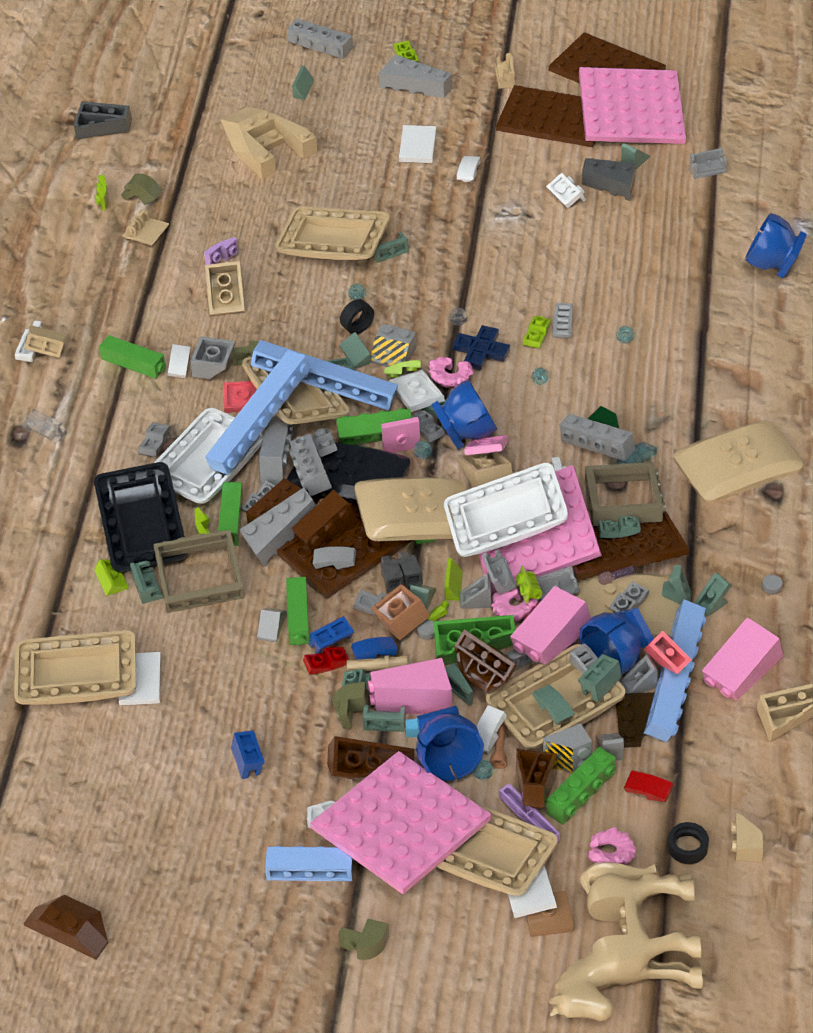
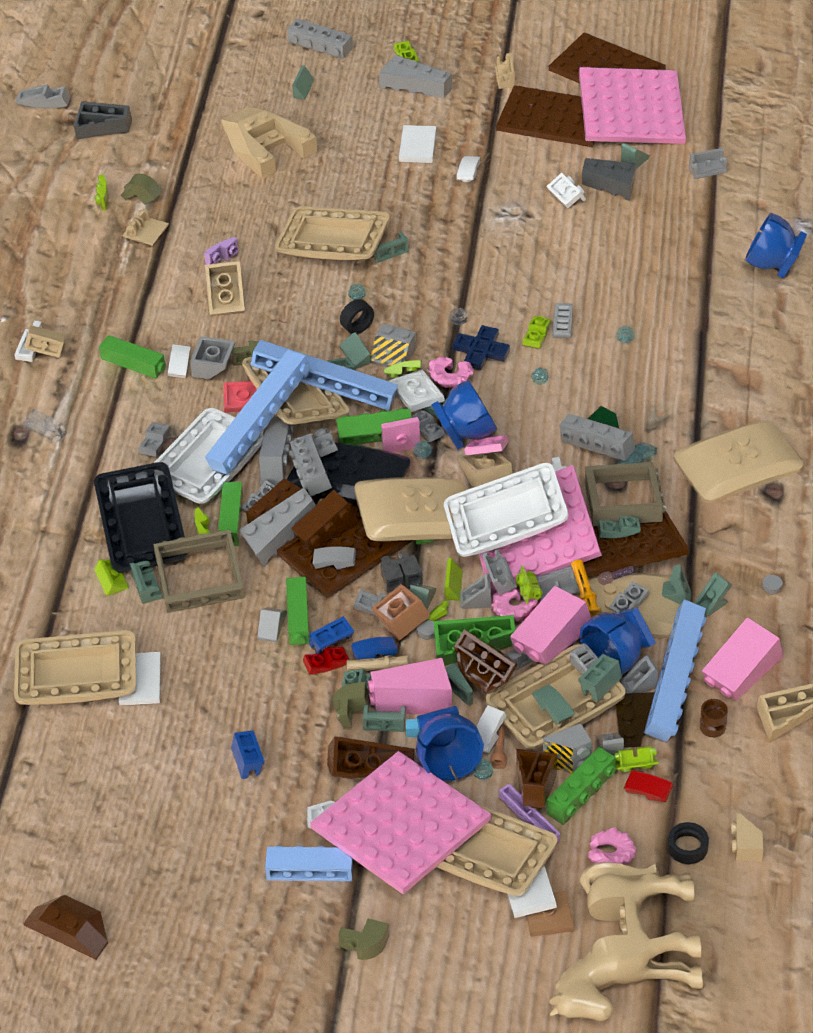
(44, 97): none -> light grey slope
(585, 589): none -> light orange pin
(628, 761): none -> lime hinge
(667, 653): coral slope -> none
(713, 718): none -> reddish brown wheel

